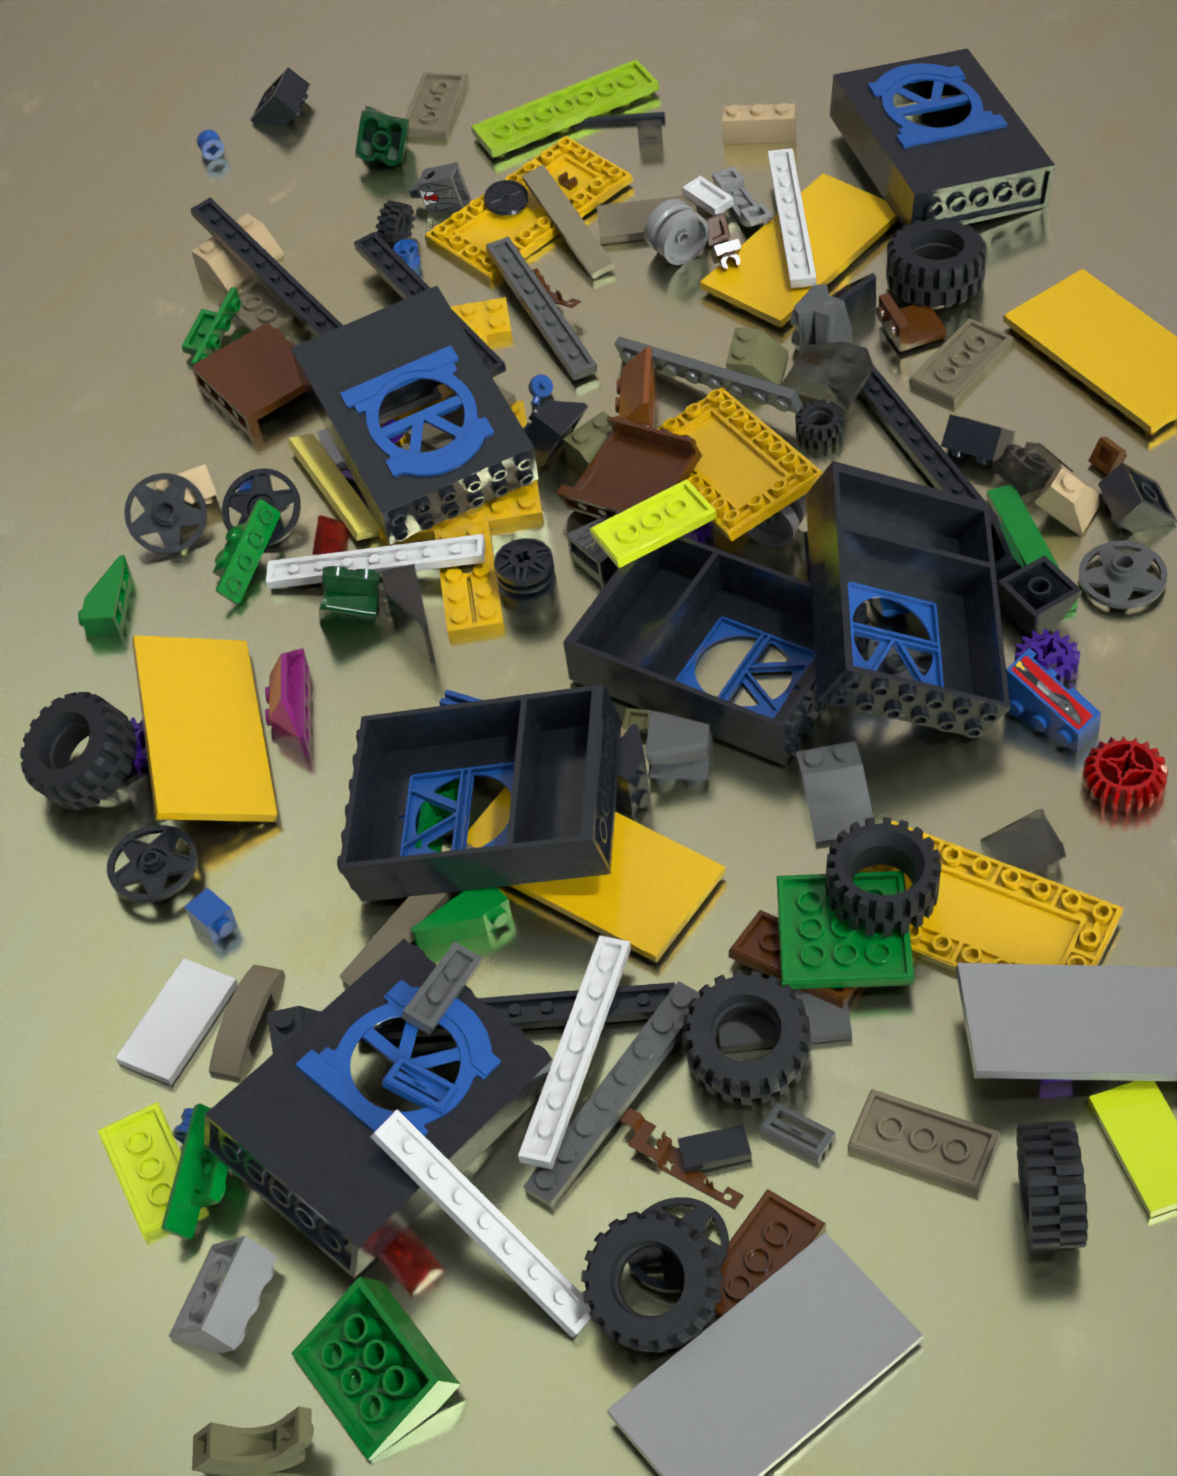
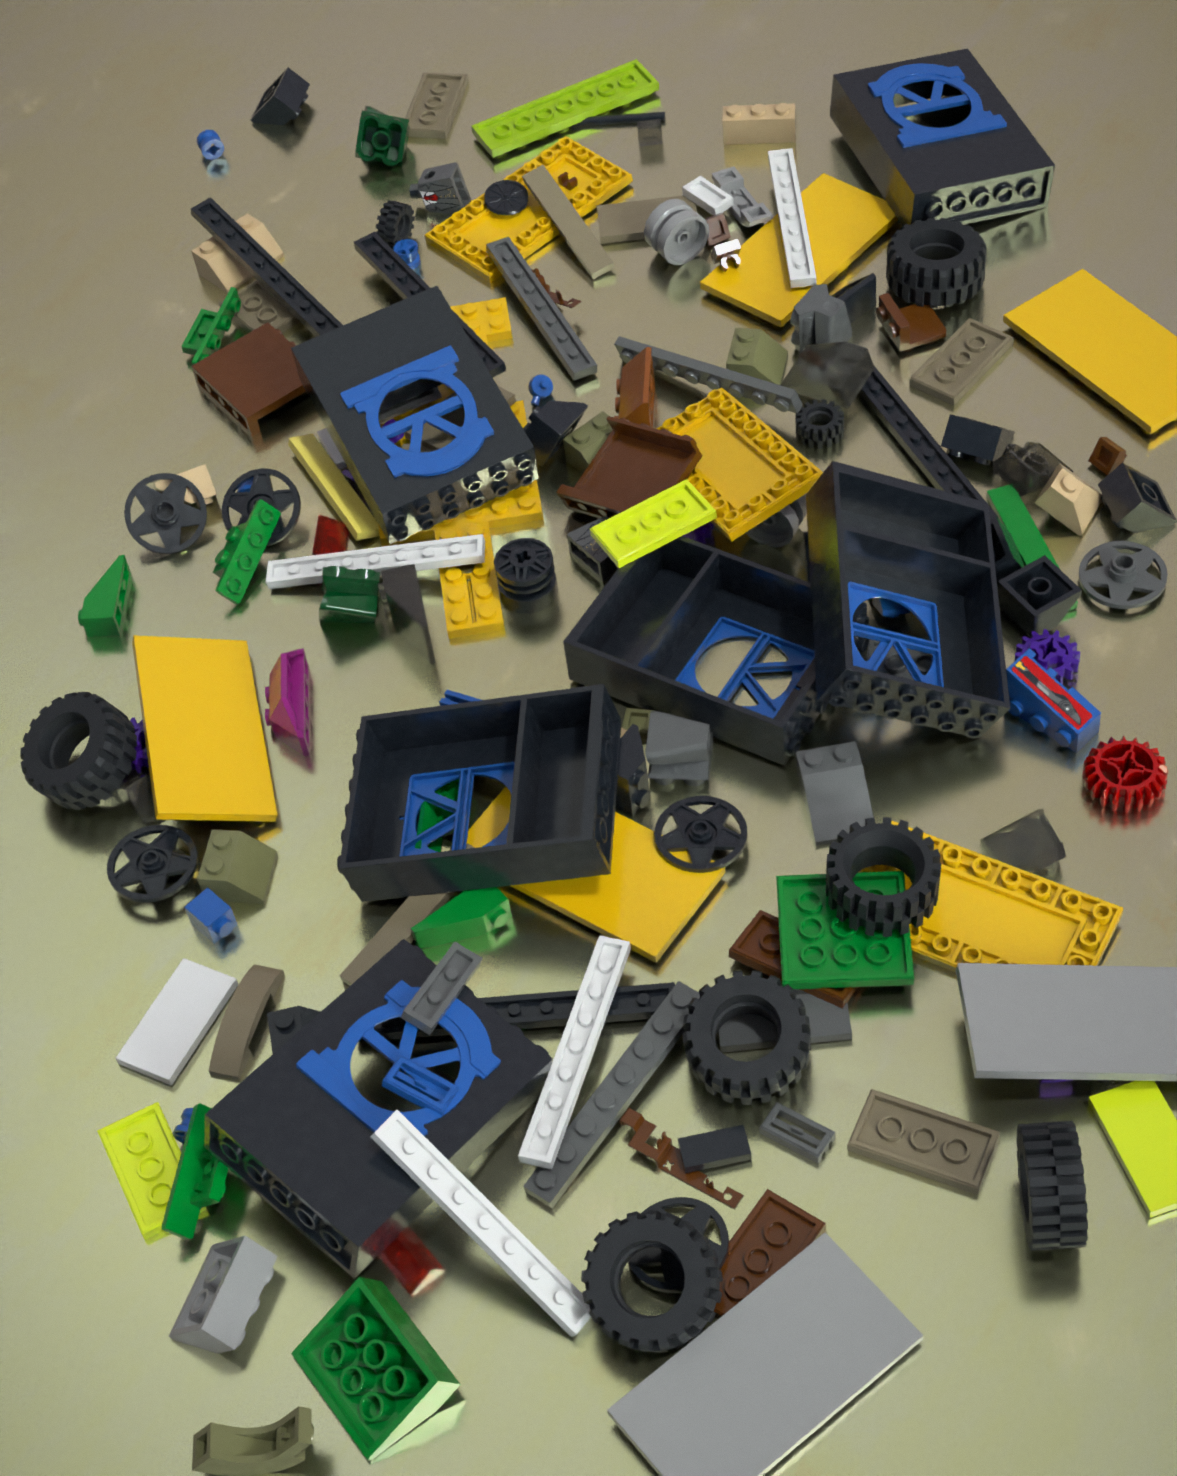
(237, 867): none -> olive slope
(701, 834): none -> black wheel

